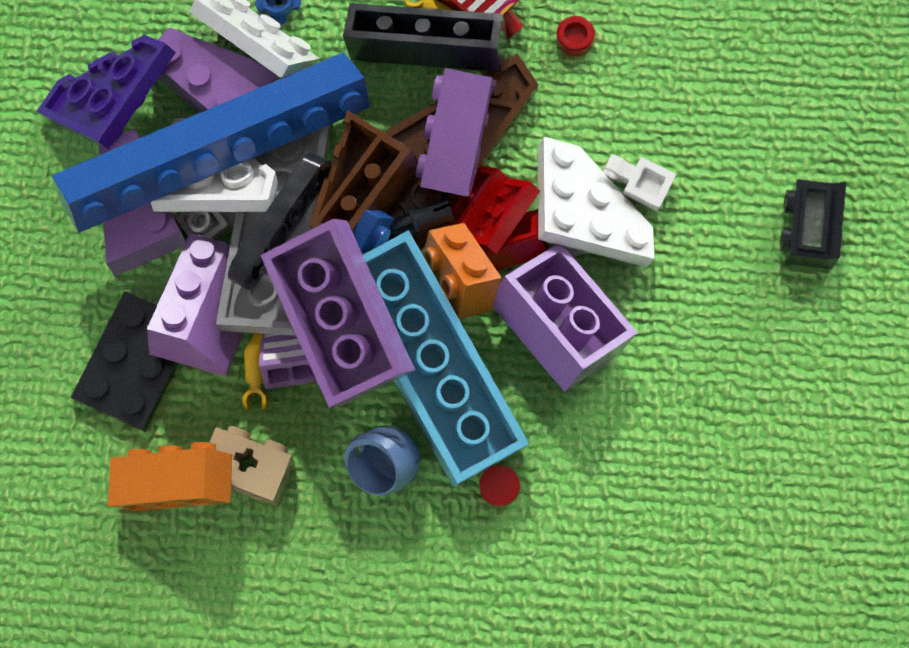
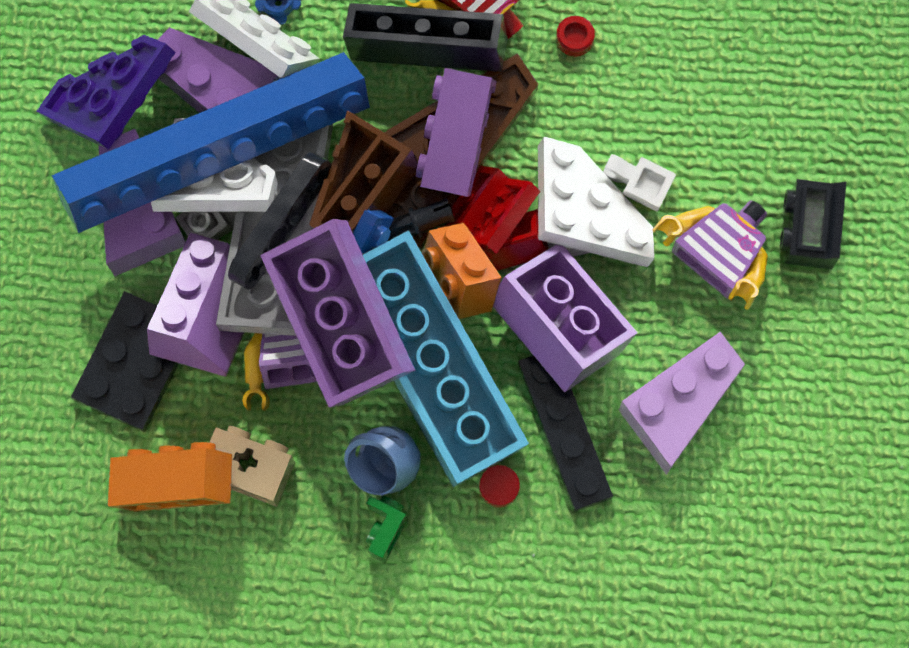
(385, 535): none -> green bracket
(566, 437): none -> black plate
(680, 399): none -> lavender wedge
(721, 247): none -> torso

